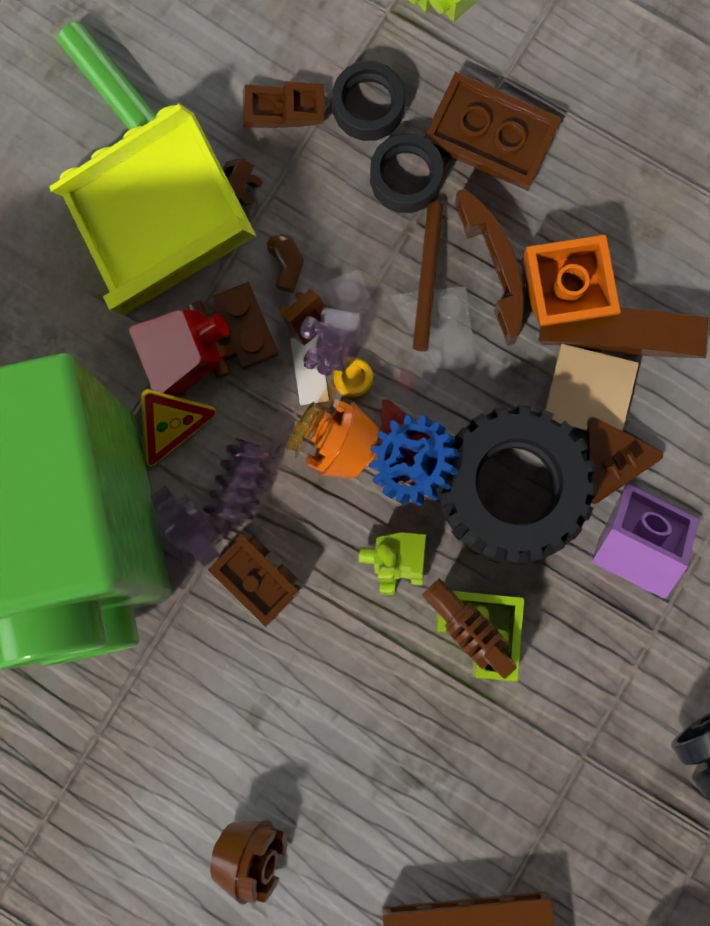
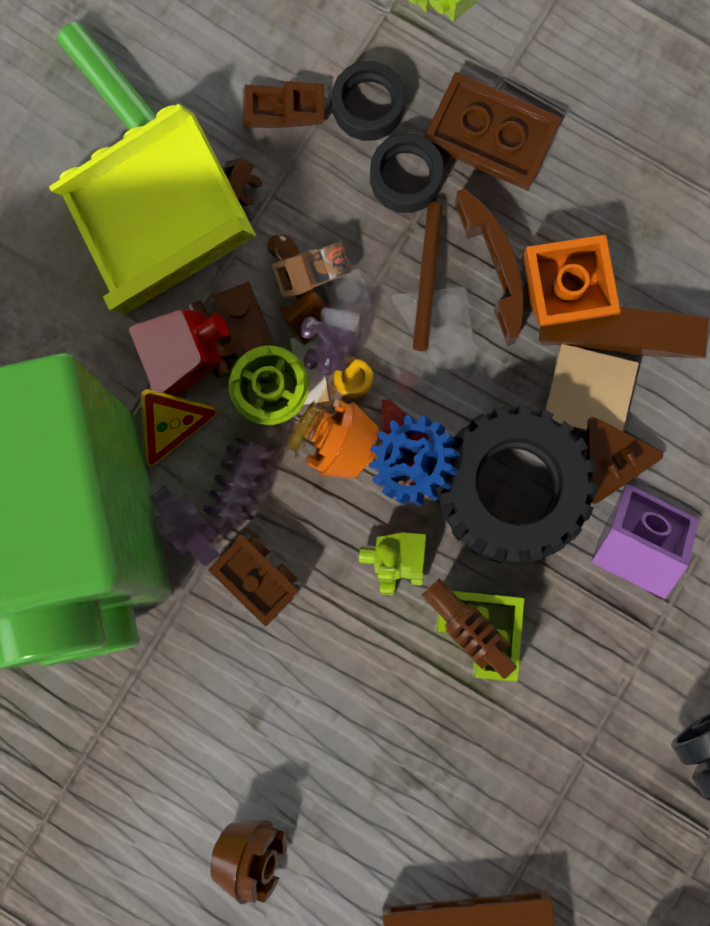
(269, 385): none -> lime cone
(311, 269): none -> medium nougat leg

